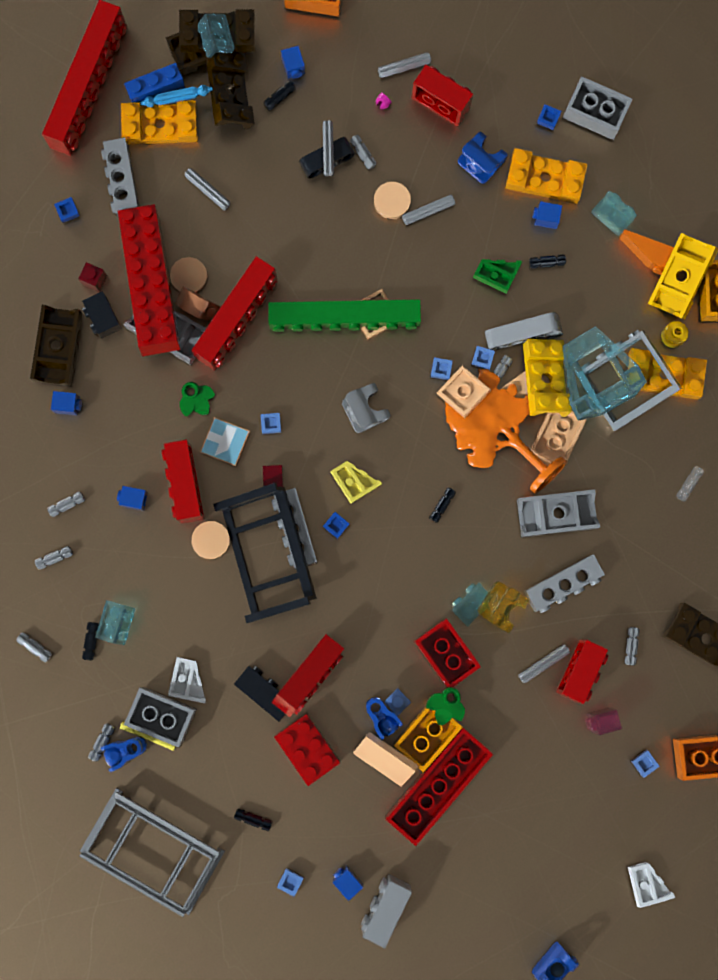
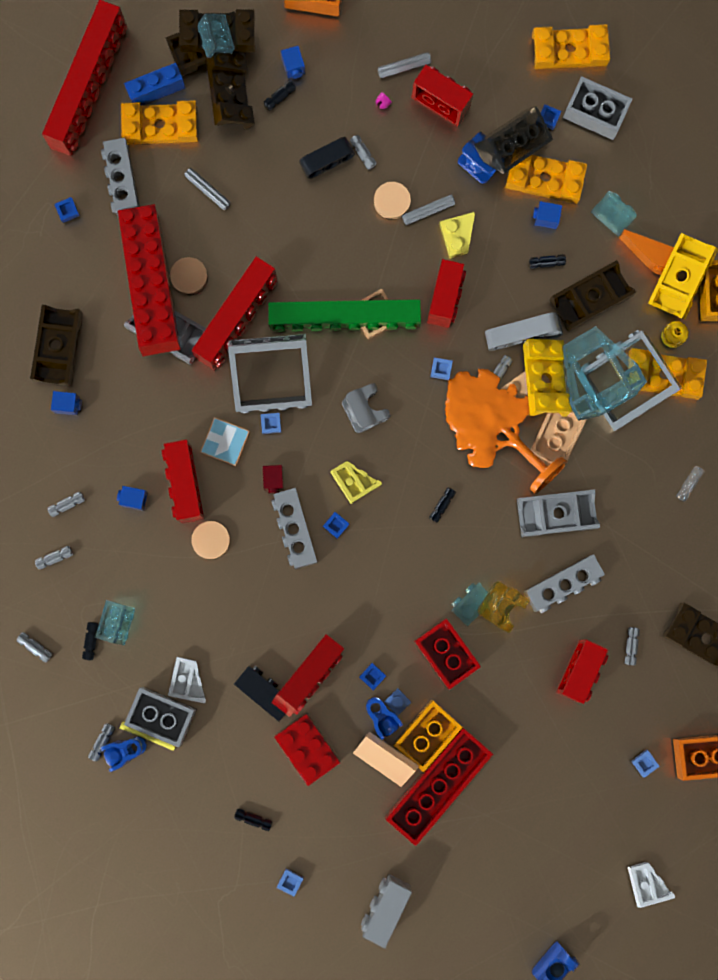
(92, 277): dark red brick -> none
(101, 314): black brick -> none
(172, 830): light grey piece -> none
(176, 96): dark azure wheel -> none
(196, 304): nougat brick -> none
(198, 401): green plate -> none
(269, 344): none -> light grey window
(294, 542): black piece -> none
(328, 154): light grey axle -> none
(347, 882): blue brick -> none
(372, 676): none -> blue plate
(444, 708): green plate -> none
(447, 293): none -> red brick
(457, 234): none -> light yellow wing
(463, 391): light nougat tile -> none
(483, 357): medium blue plate -> none
(497, 273): green wing -> none
(514, 140): none -> clear smoke slope
(544, 663): light grey axle -> none
(577, 307): none -> dark brown piece
(590, 47): none -> light orange piece
(603, 721): clear pink brick -> none

